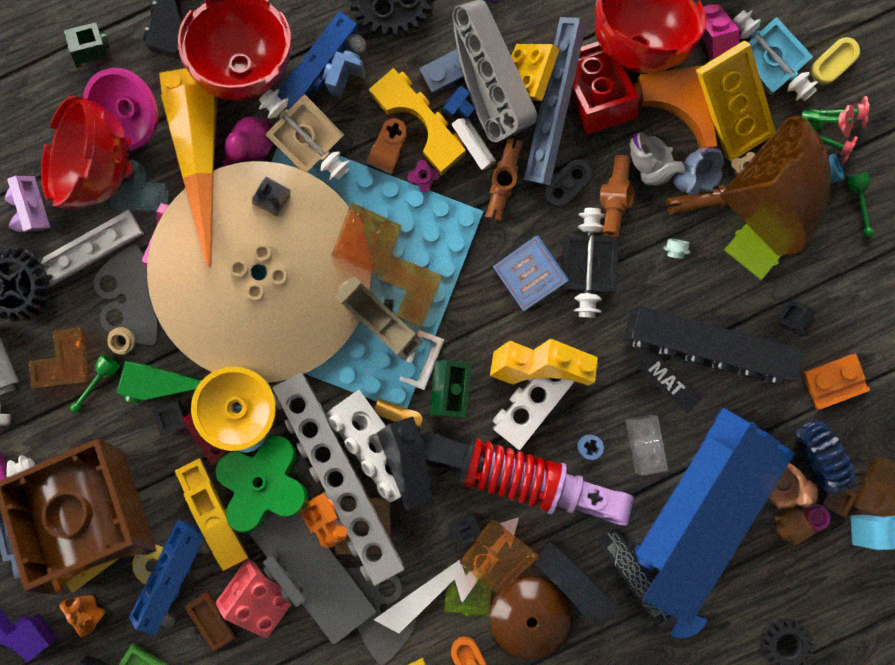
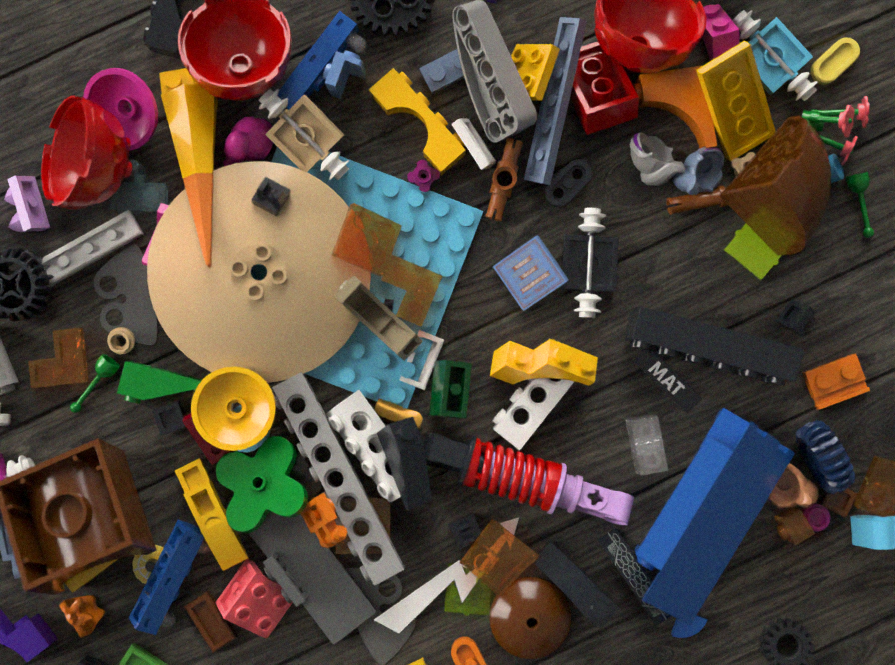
(86, 43): dark green brick -> none
(385, 150): dark orange piece -> none
(458, 104): blue tile -> none
(598, 443): medium blue bush -> none
(617, 196): dark orange pin -> none
(677, 248): light aqua plate -> none

